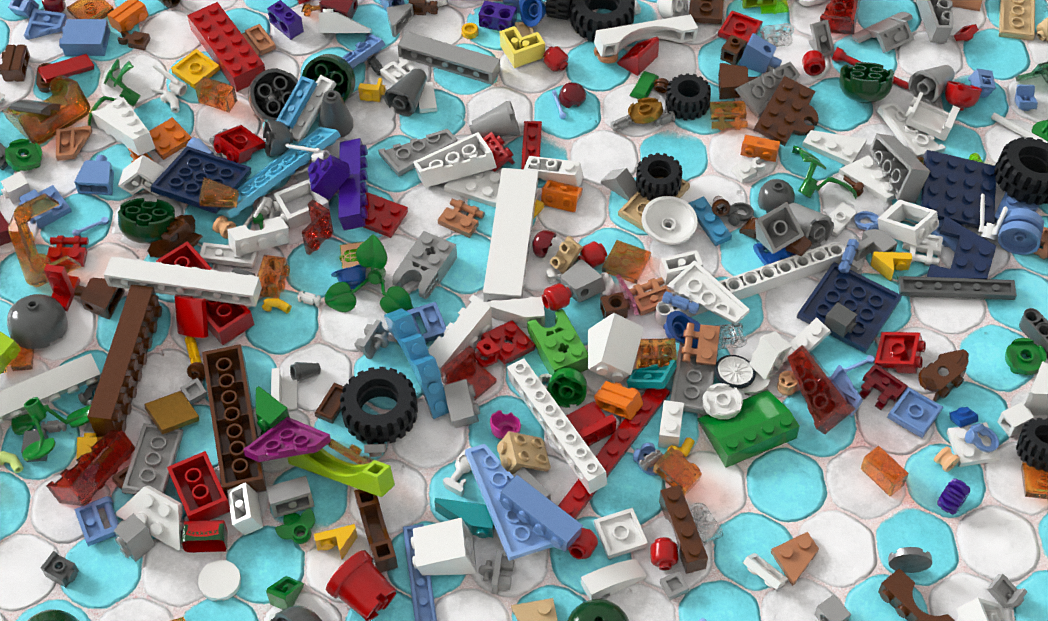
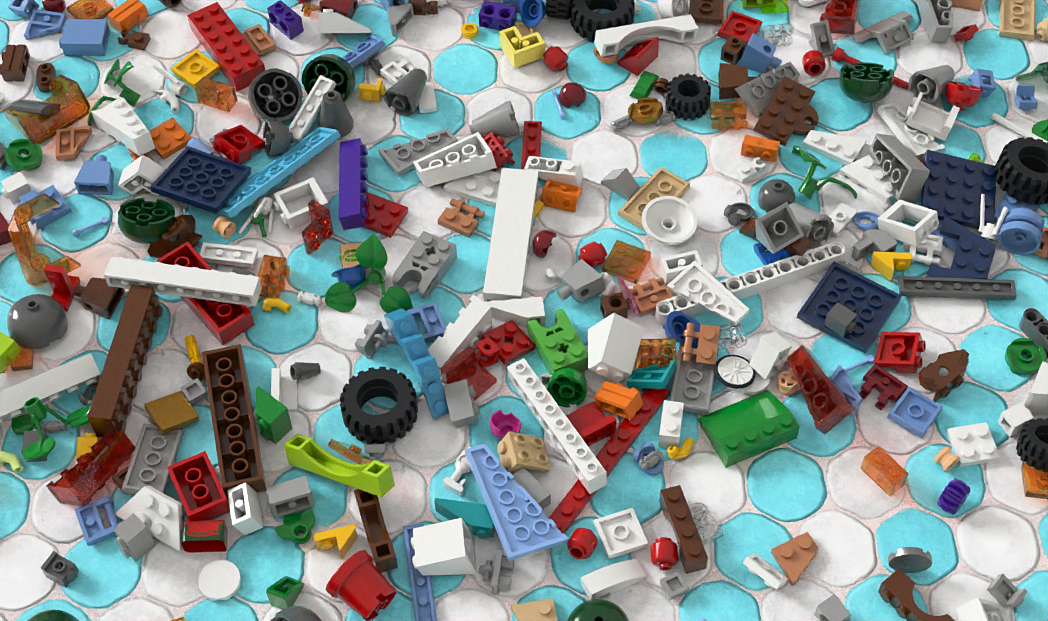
(66, 68): red tile -> none
(76, 252): red plate -> none
(191, 316): red slope -> none
(218, 195): clear orange wing -> none
(245, 241): white arch -> none
(287, 440): magenta plate -> none
(297, 101): dark azure plate -> none
(324, 154): white plant -> none
(328, 175): dark purple brick -> none
(330, 406): reddish brown tile -> none
(449, 57): light grey brick -> none
(540, 513): medium blue brick -> none
(556, 297): red head -> none
(567, 254): tan hips -> none
(661, 166): black tyre -> none
(677, 470): clear orange brick -> none
(680, 302): medium blue axle -> none
(710, 222): dark azure plate -> none
(720, 206): reddish brown cone -> none
(722, 401): white tile -> none
(811, 335): white plate -> none
(848, 256): medium blue axle -> none
(858, 187): reddish brown hand -> none
(963, 416): blue plate -> none
(972, 437): medium blue piece -> none

